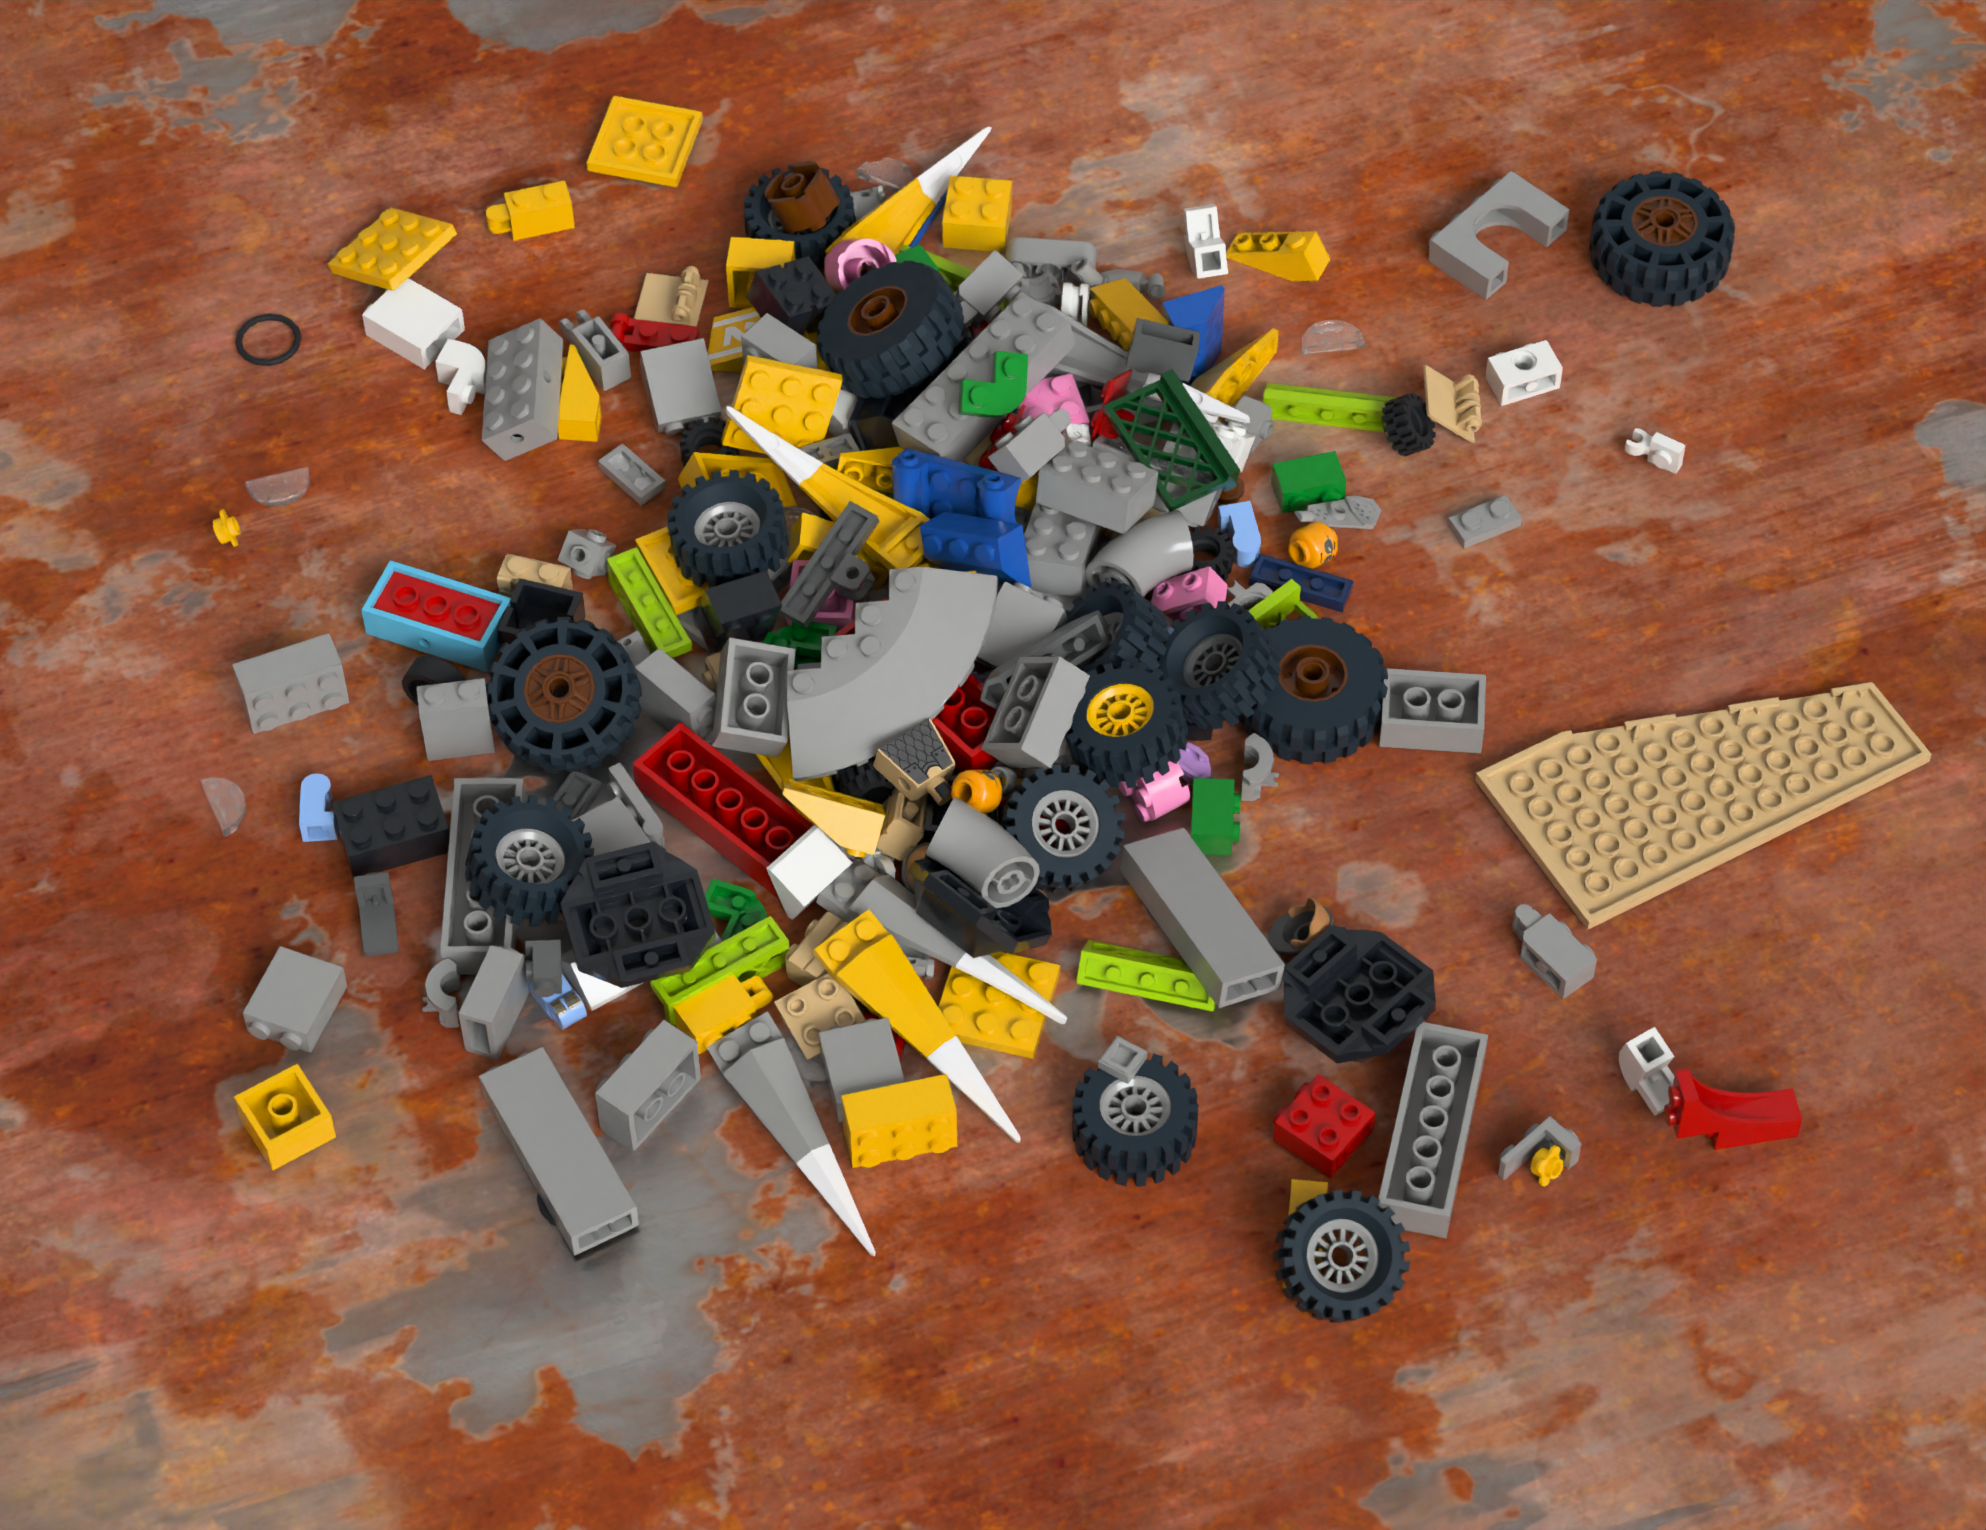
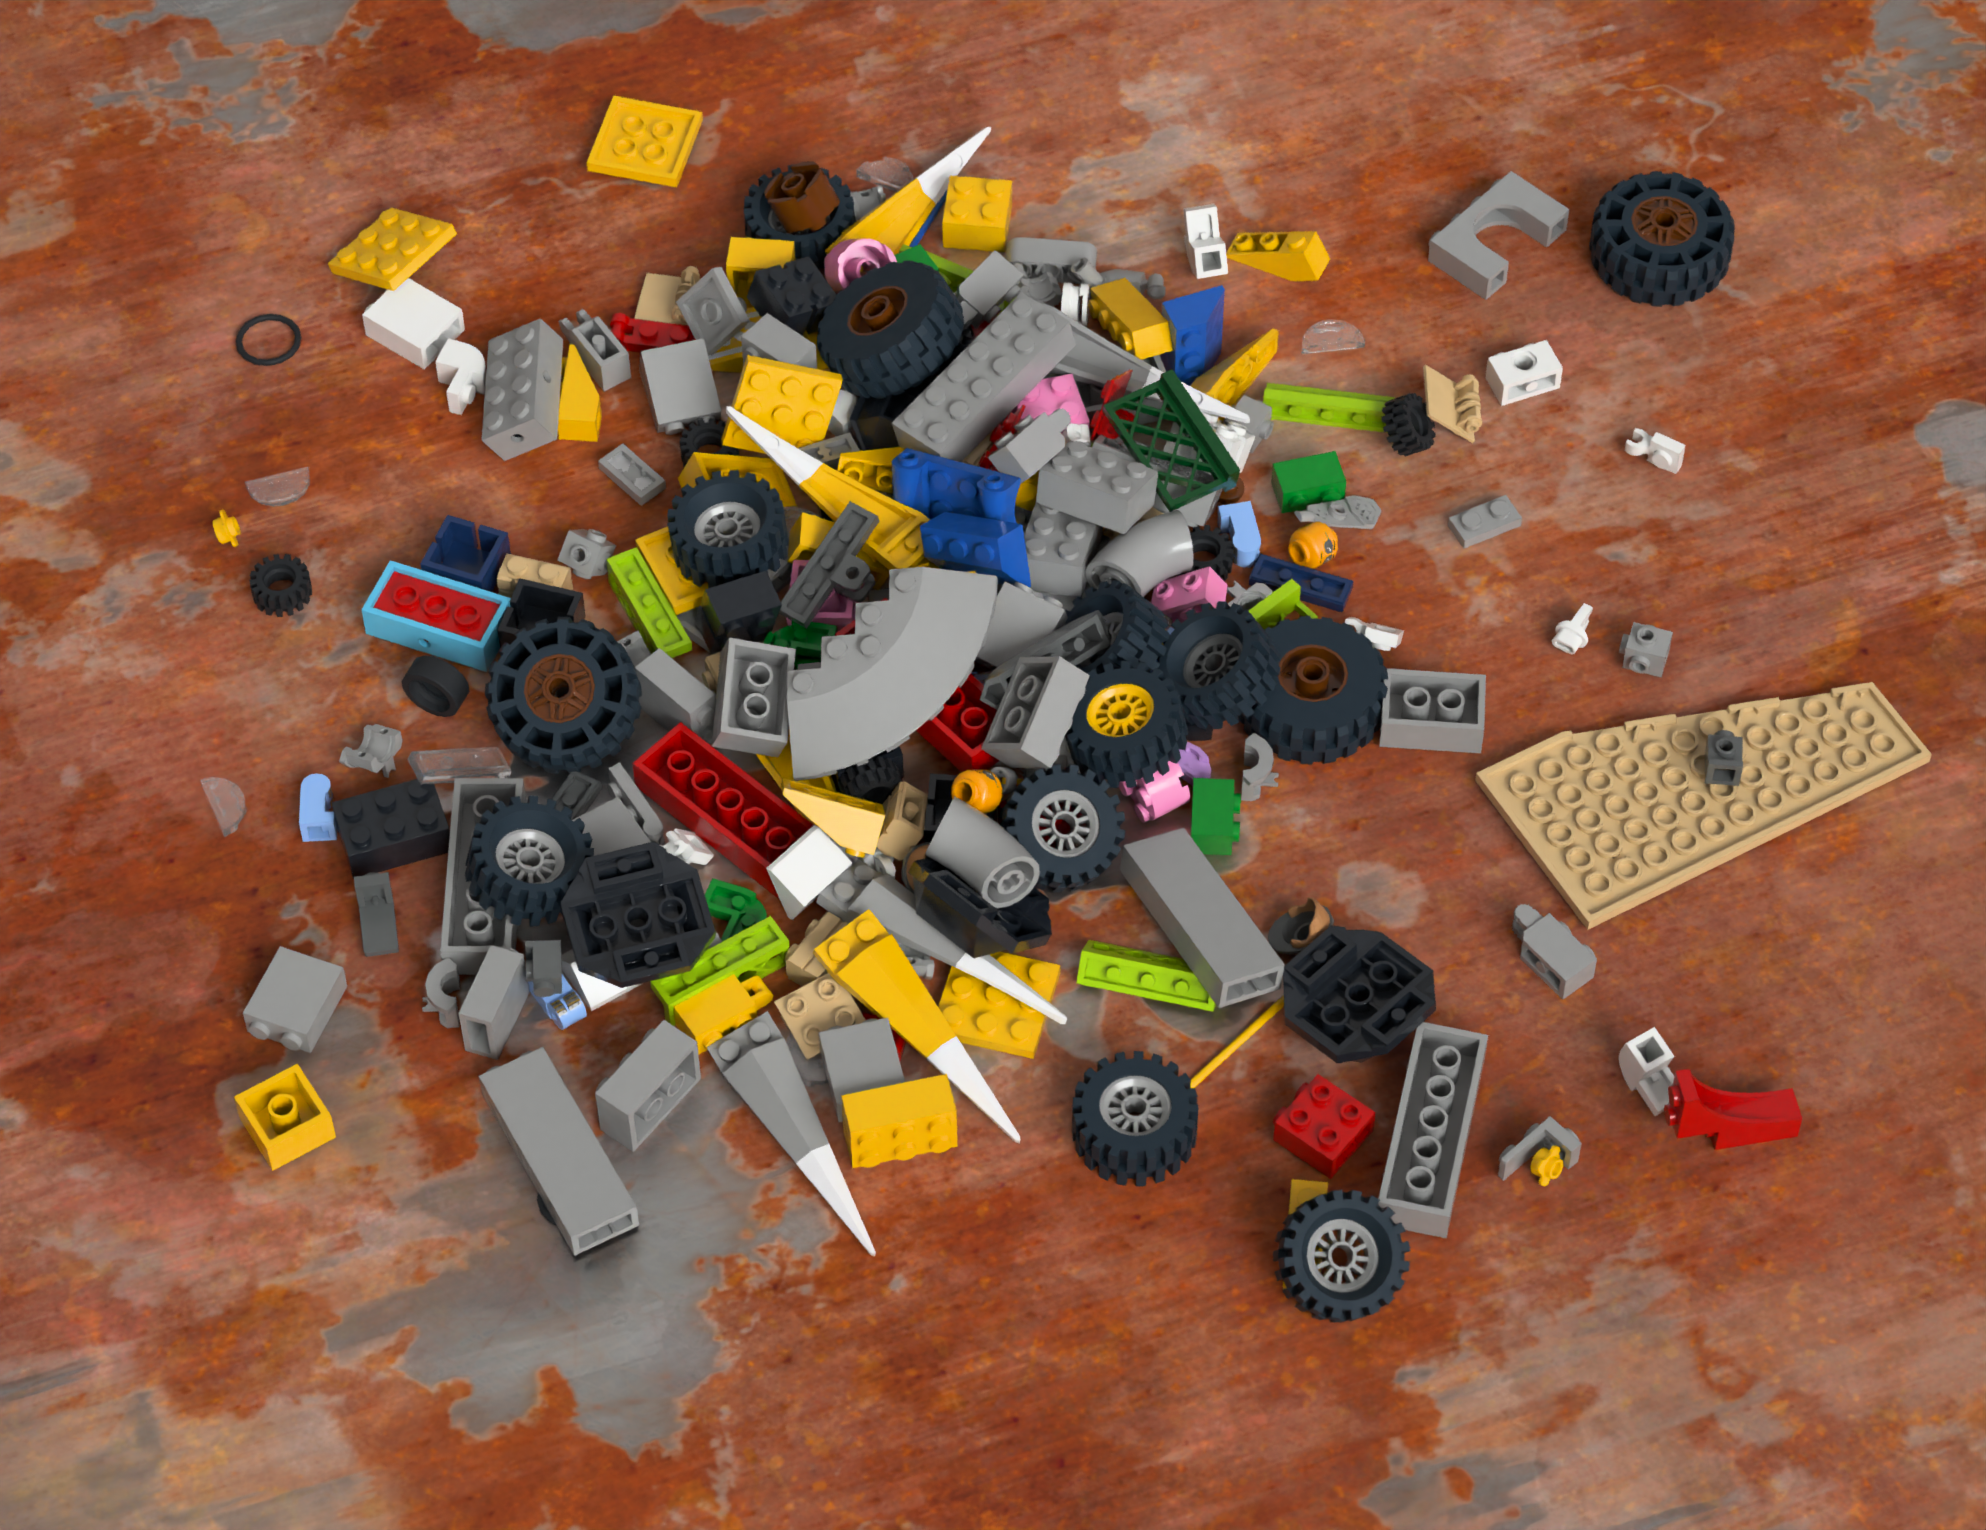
(284, 599): none -> black tyre
(291, 683): light grey brick -> none
(375, 751): none -> light grey piece
(447, 764): none -> clear tile
(455, 719): light grey brick -> none
(457, 554): none -> dark blue piece
(532, 211): yellow brick -> none
(687, 847): none -> white plate
(713, 310): none -> light grey tile
(918, 763): torso -> none
(1001, 395): green plate -> none
(1122, 1059): light grey tile -> none
(1161, 348): dark grey piece -> none
(1237, 1042): none -> yellow axle
(1380, 635): none -> white plate
(1572, 634): none -> white piece
(1646, 649): none -> light grey brick
(1723, 752): none -> dark grey brick

